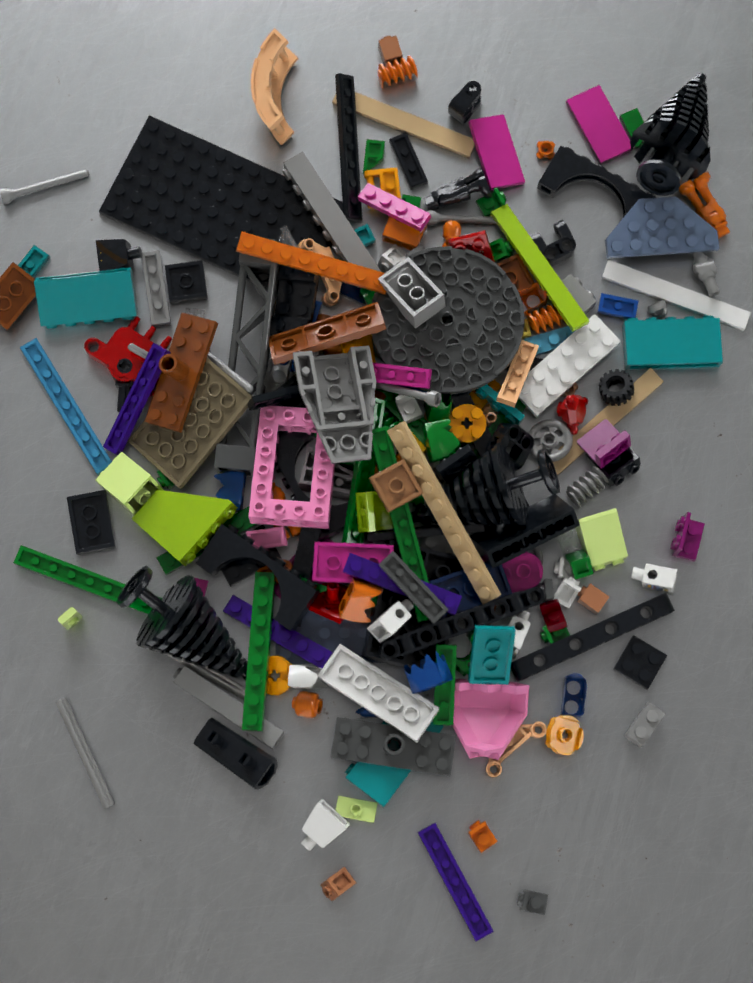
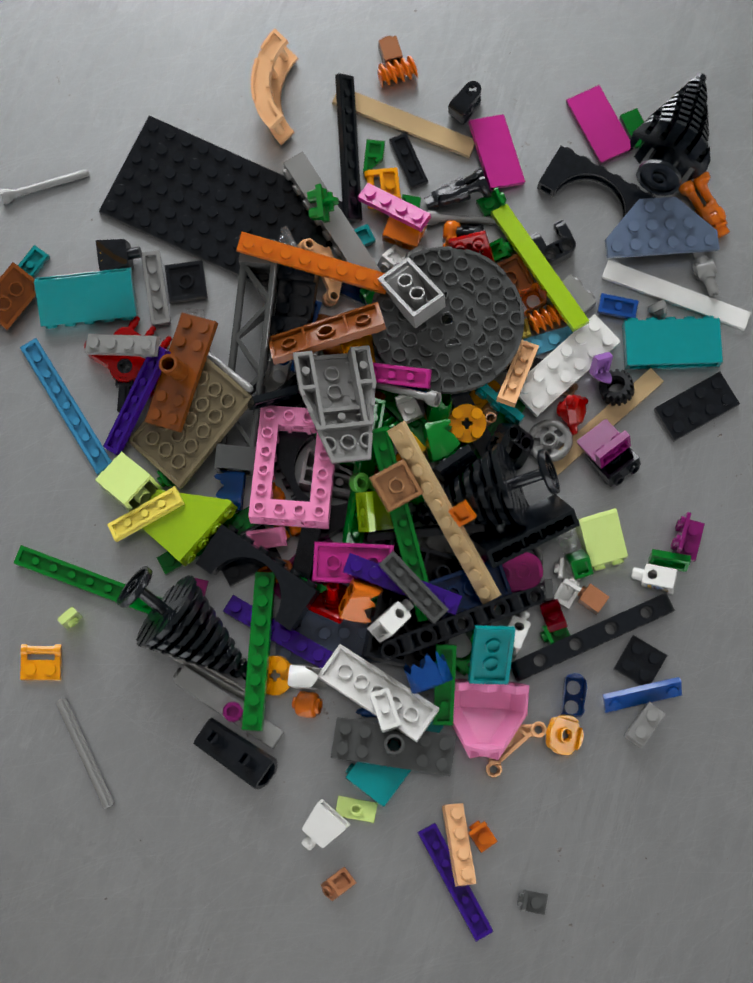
(41, 668): none -> light orange plate
(91, 522): black plate -> none
(122, 345): none -> light grey plate
(145, 514): none -> light yellow tile
(232, 712): none -> magenta tile
(325, 203): none -> green hips
(363, 482): none -> bright green plate
(385, 710): none -> white plate
(459, 844): none -> light nougat plate
(462, 513): none -> orange plate
(469, 229): none -> black plate
(549, 145): orange plate -> none
(586, 485): light grey piece -> none
(600, 367): none -> medium lavender plate
(642, 694): none -> blue plate
(669, 559): none -> green tile
(696, 406): none -> black plate

